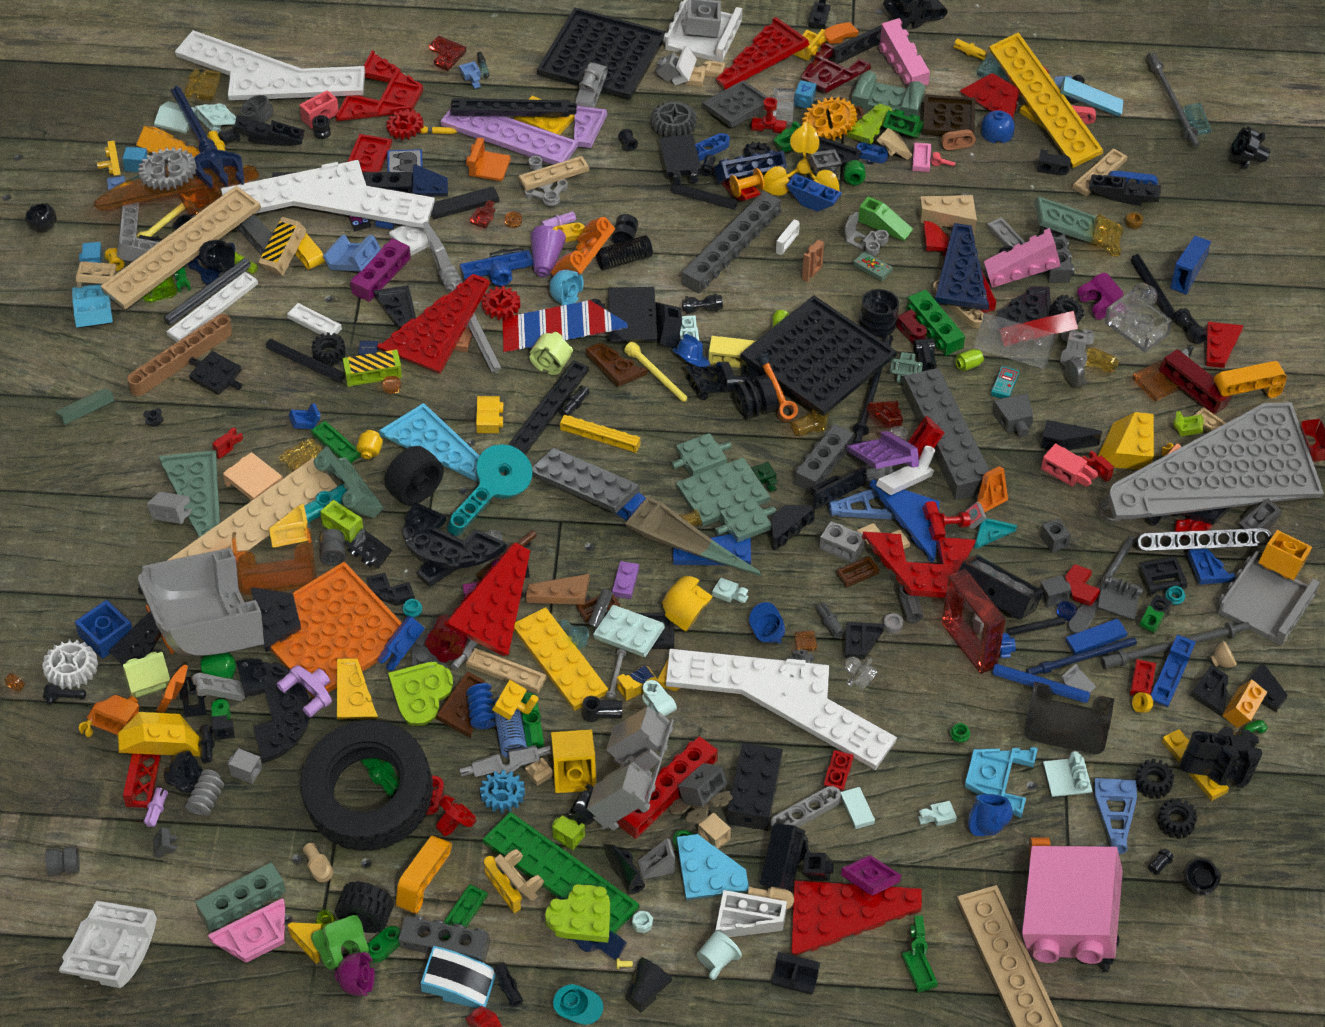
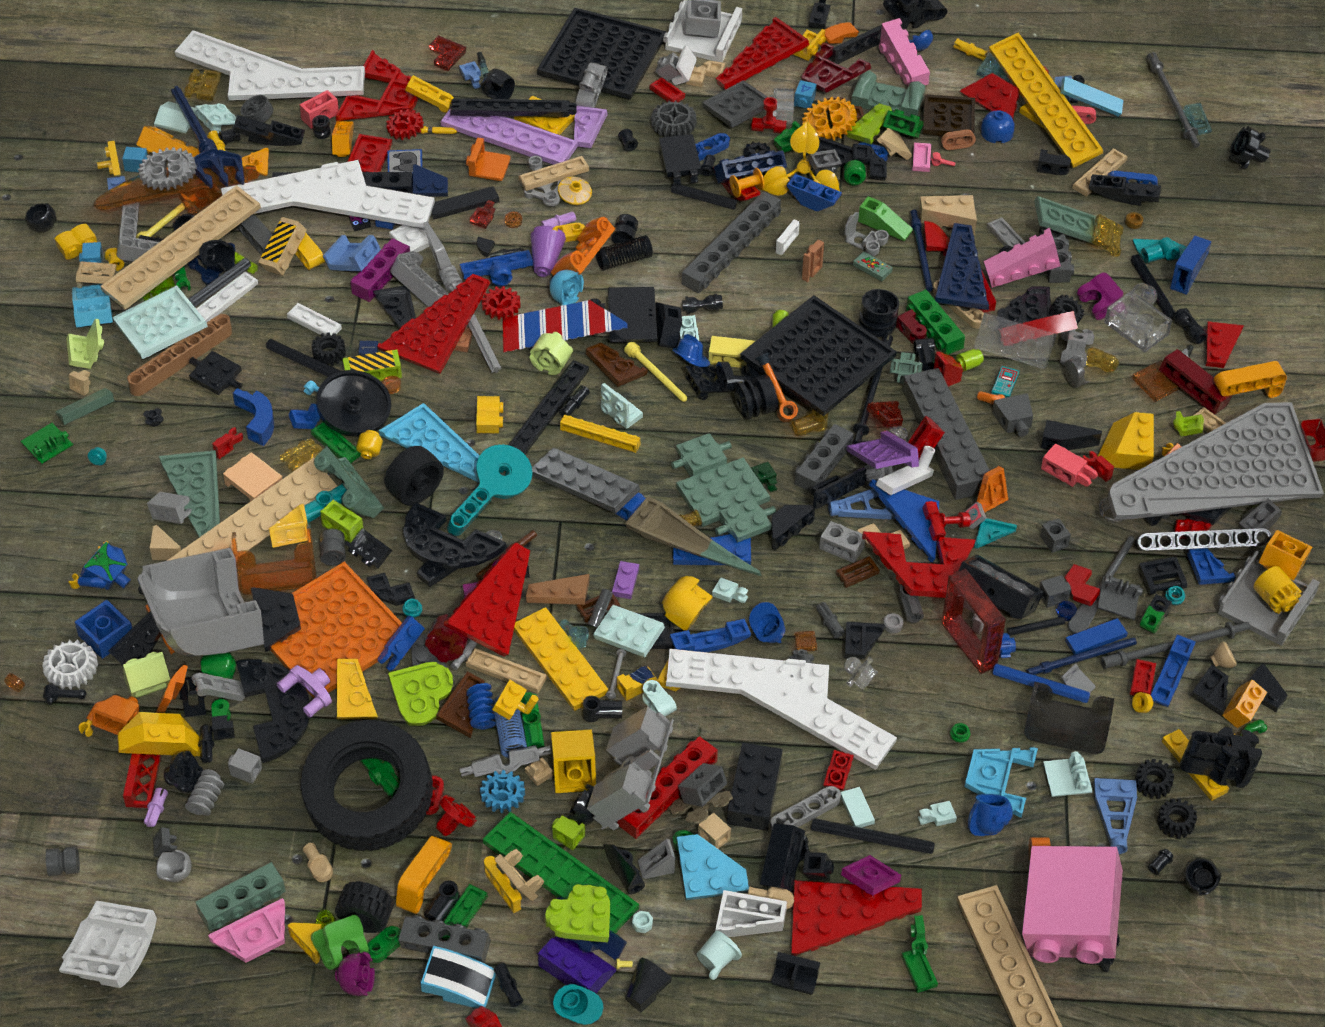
(47, 443): none -> green hinge
(71, 242): none -> yellow brick
(79, 382): none -> tan tile
(84, 350): none -> yellowish green bracket
(97, 456): none -> teal plate
(103, 569): none -> blue torso
(159, 322): none -> light aqua plate
(162, 546): none -> tan slope
(173, 866): none -> light grey hair
(259, 160): none -> light orange piece
(262, 425): none -> blue arch
(310, 387): none -> medium azure hand
(342, 138): none -> light orange slope
(353, 402): none -> black dish
(408, 272): none -> light grey beam
(429, 93): none -> yellow plate
(442, 903): none -> black piece
(485, 246): none -> black tile
(498, 84): none -> black piece
(574, 190): none -> tan dish
(574, 966): none -> dark purple slope
(618, 407): none -> light aqua bracket
(667, 90): none -> red tile
(712, 640): none -> blue slope
(872, 836): none -> black axle
(876, 166): none -> black tile
(916, 225): none -> dark blue bar
(923, 40): none -> blue hair
(949, 368): none -> red slope
(989, 398): none -> orange arm
(1155, 250): none -> teal panel
(1277, 590): none -> yellow gear

